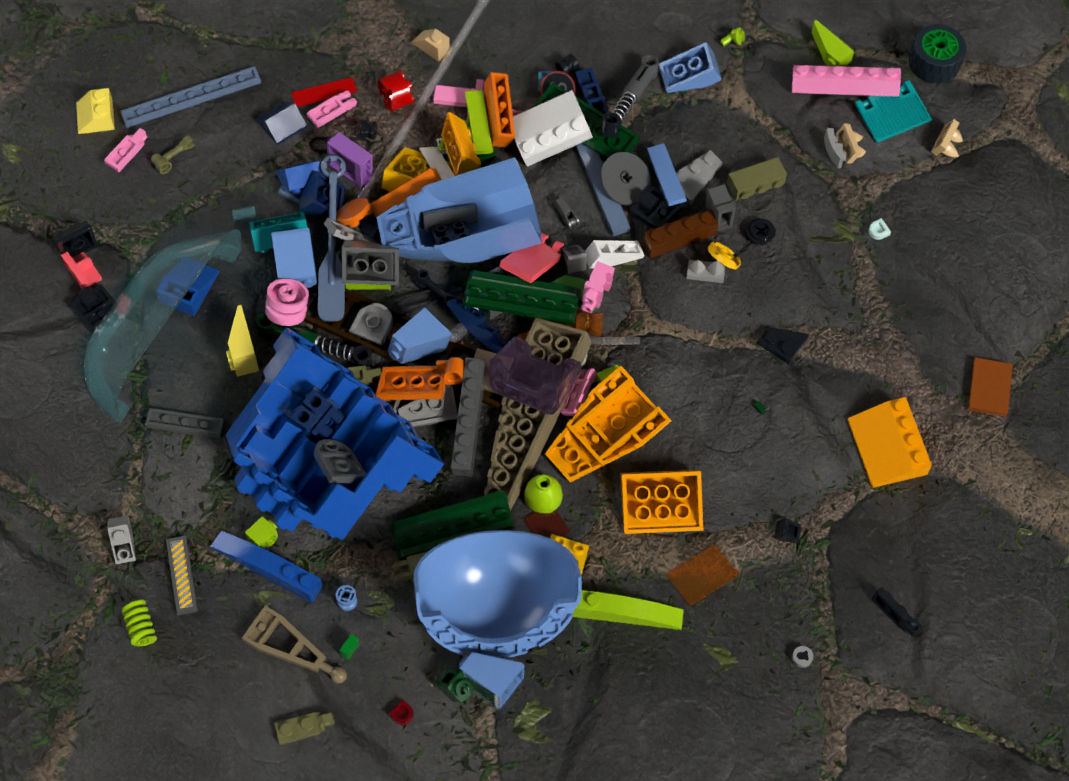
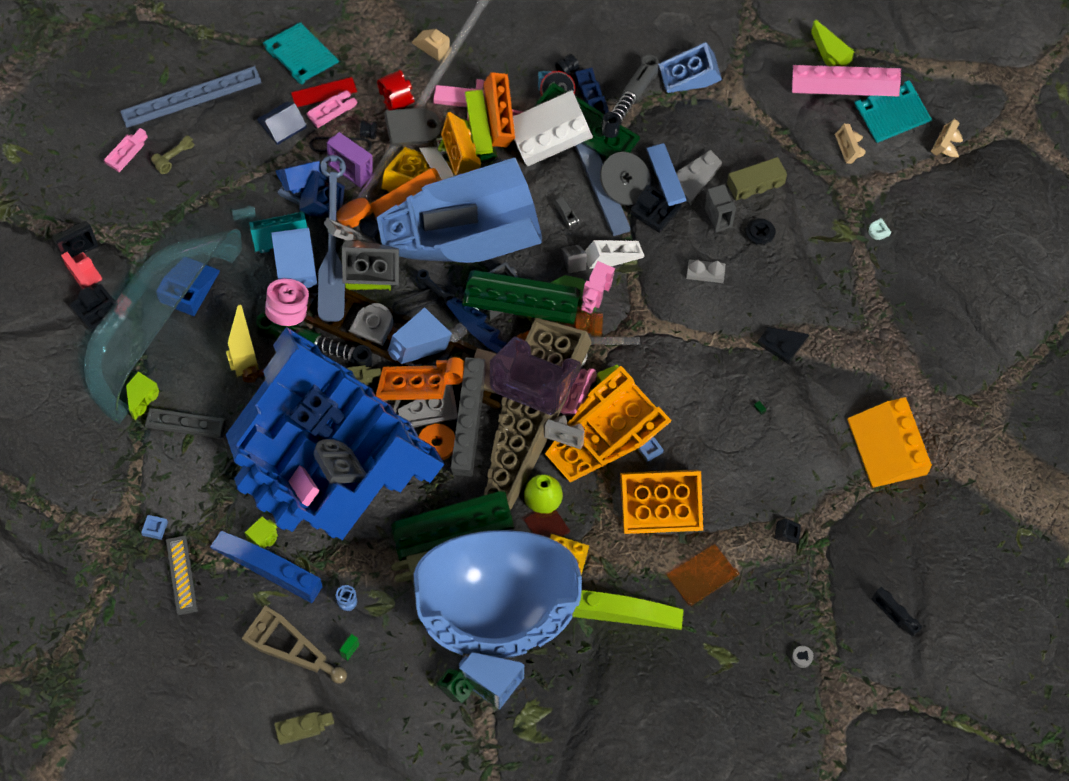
(95, 112): light yellow slope -> none
(121, 539): light grey slope -> none
(136, 623): lime piece -> none
(140, 393): none -> lime slope
(154, 527): none -> medium blue plate
(251, 374): none -> reddish brown bar
(299, 51): none -> teal window
(303, 486): none -> bright pink tile
(401, 713): dark red tile -> none
(411, 126): none -> dark grey tile
(441, 432): none -> orange tile
(449, 232): black plate -> none
(532, 261): coral tile -> none
(560, 432): none -> light grey tile
(650, 449): none -> medium blue plate
(680, 233): reddish brown brick -> none
(724, 255): yellow tile -> none
(736, 35): lime plate -> none
(834, 149): light grey slope -> none
(937, 53): black wheel -> none
(990, 387): dark orange tile -> none

